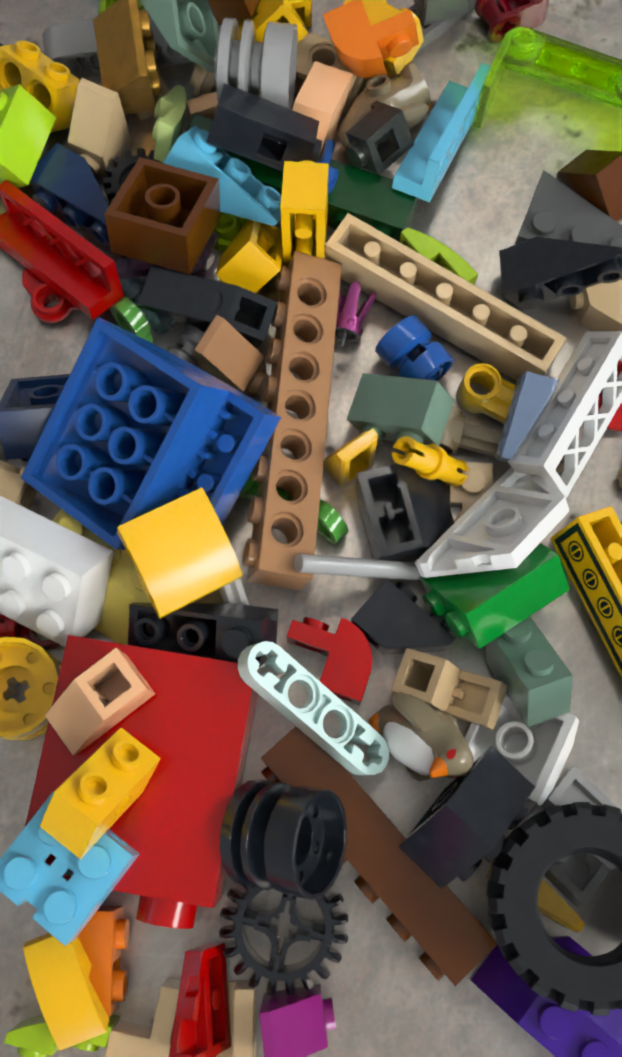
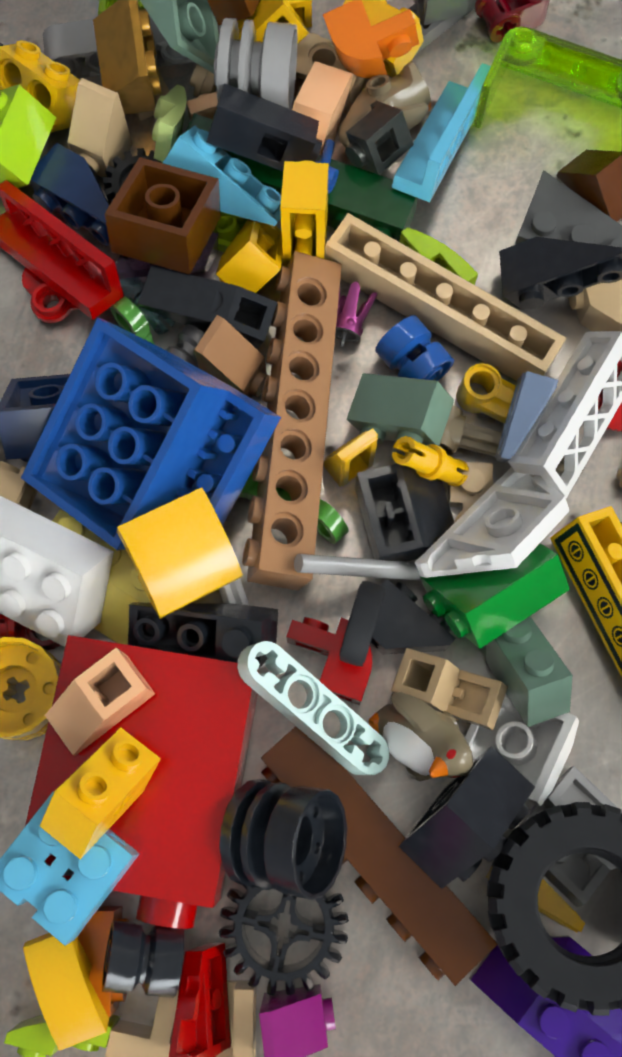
(144, 959): none -> black wheel
(362, 623): none -> black tyre

